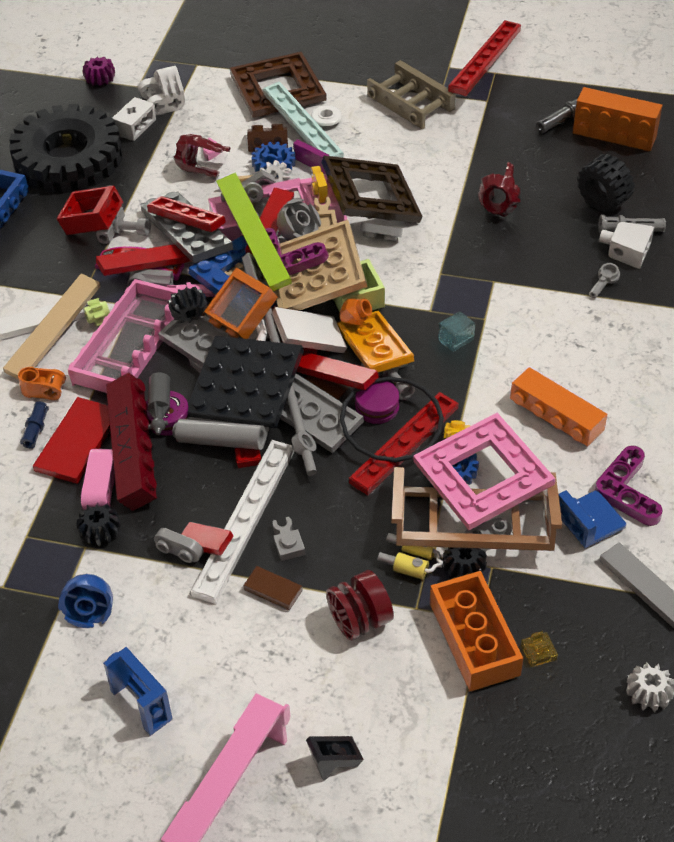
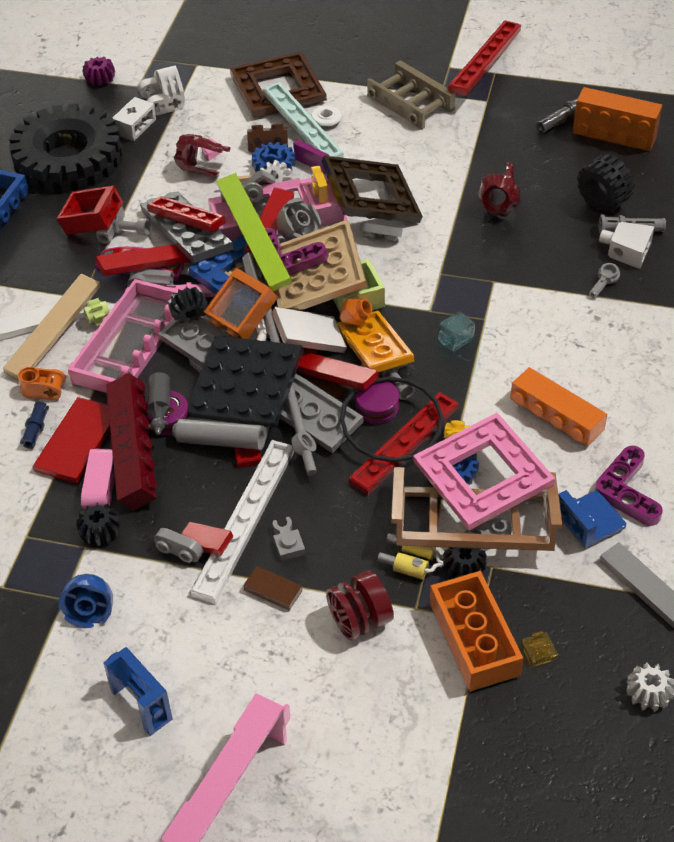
(327, 216): tan plate -> none
(333, 752): black slope -> none

